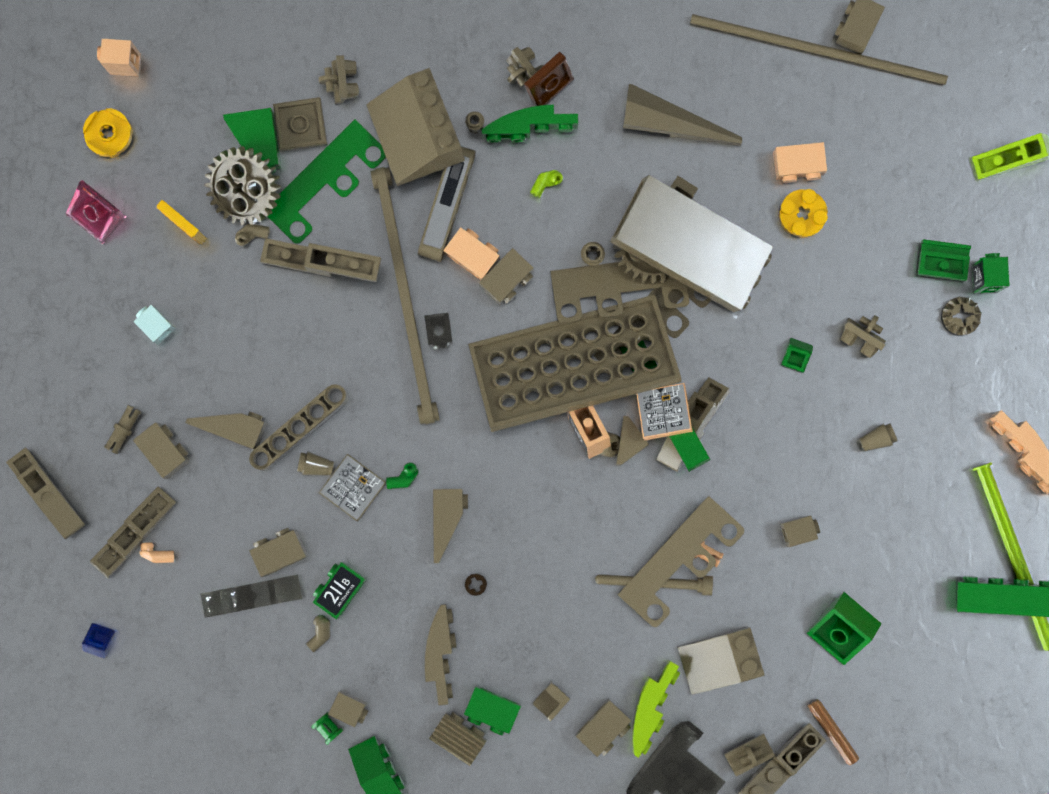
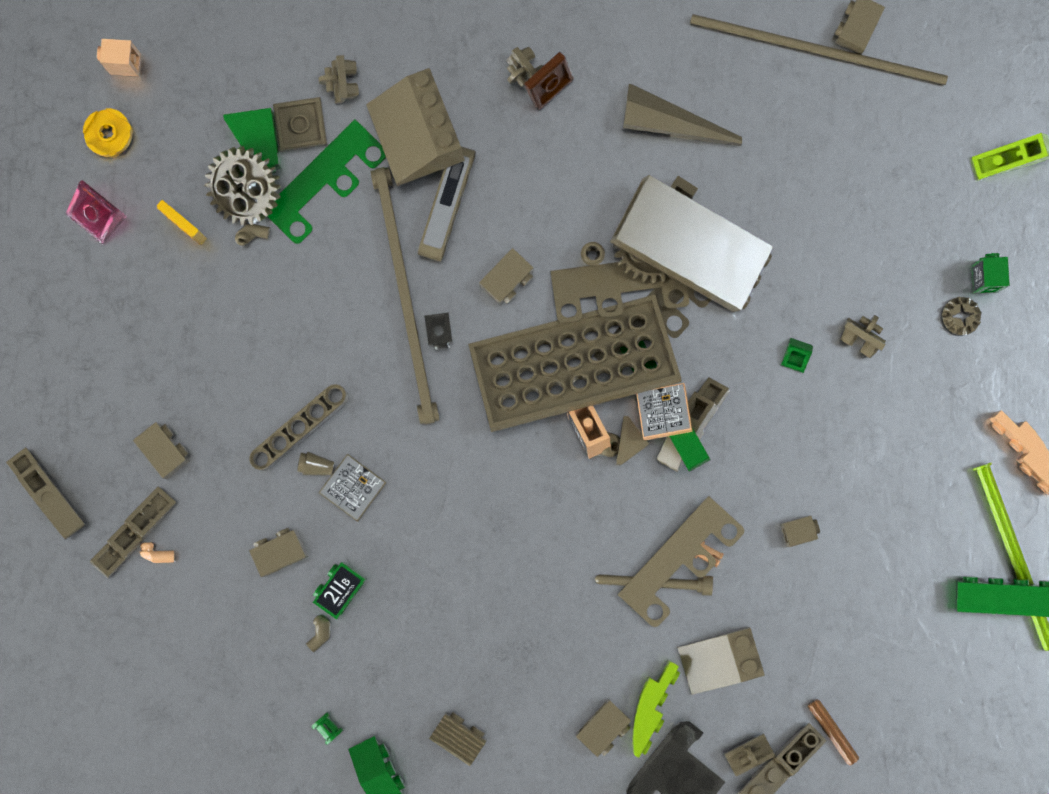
(98, 640): clear blue slope -> none
(122, 429): dark tan pin -> none
(153, 324): light aqua brick -> none
(234, 427): dark tan slope -> none
(251, 596): clear smoke slope -> none
(321, 260): dark tan bracket -> none
(348, 709): dark tan brick -> none
(405, 479): green arm -> none
(439, 643): dark tan slope -> none
(447, 514): dark tan slope -> none
(468, 581): dark brown bush -> none
(471, 253): light nougat brick -> none
(477, 117): dark tan pin -> none
(492, 710): green brick -> none
(518, 124): green slope -> none
(544, 180): lime arm -> none
(551, 701): dark tan panel -> none
(800, 162): light nougat brick -> none
(808, 200): yellow plate -> none
(844, 628): green slope -> none
(878, 438): dark tan cone -> none
(944, 260): green plate -> none

